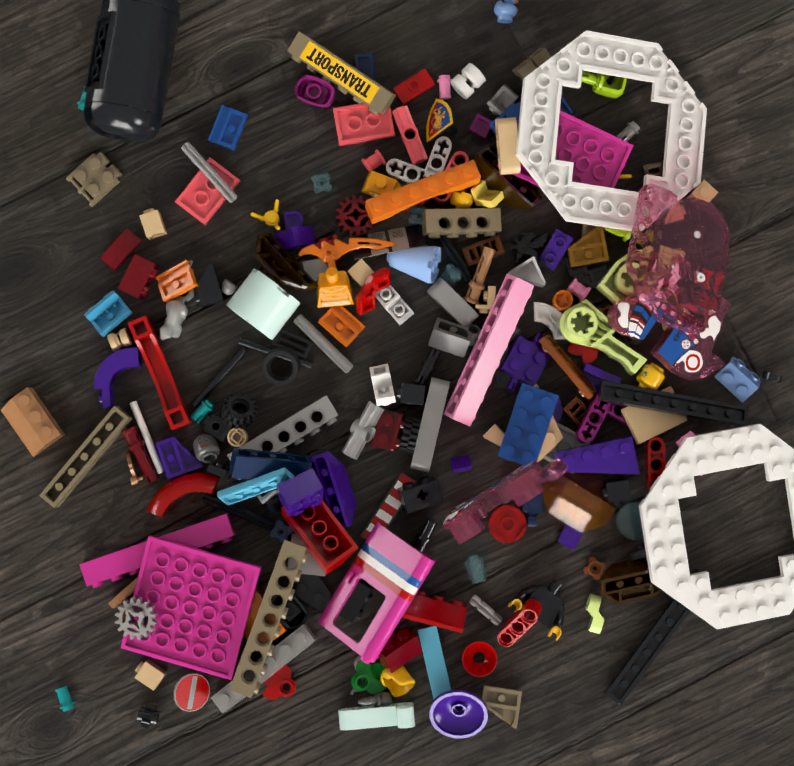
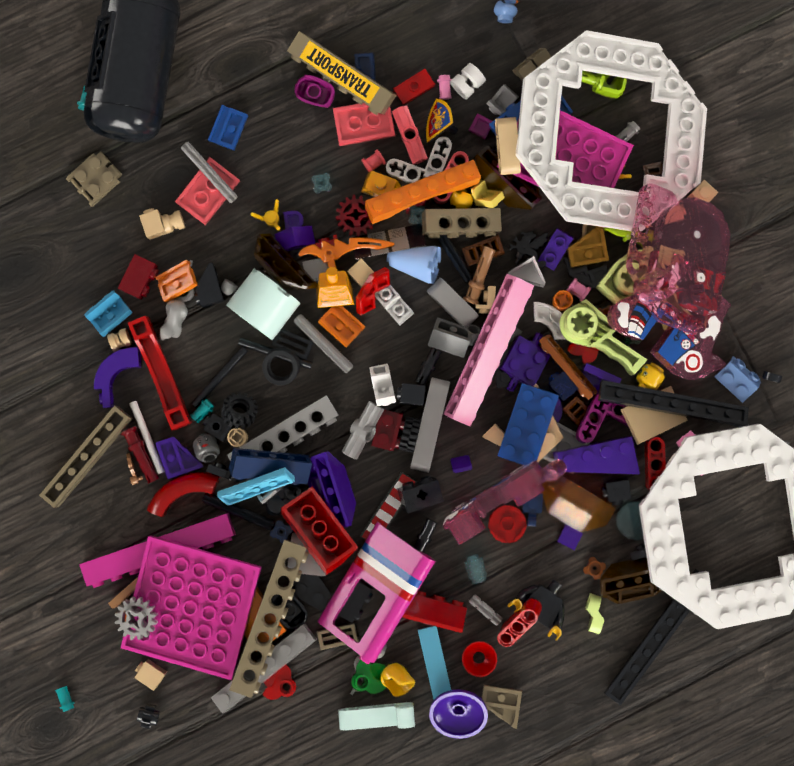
(32, 421): medium nougat slope -> none
(120, 249): dark red slope -> none
(173, 221): none -> tan wheel
(191, 692): piece -> none
(300, 492): dark purple brick -> none
(336, 644): none -> dark tan tile
(382, 699): dark grey bar -> none
(400, 649): dark red brick -> none
(454, 272): clear light blue plate -> none
(562, 385): none -> clear blue brick

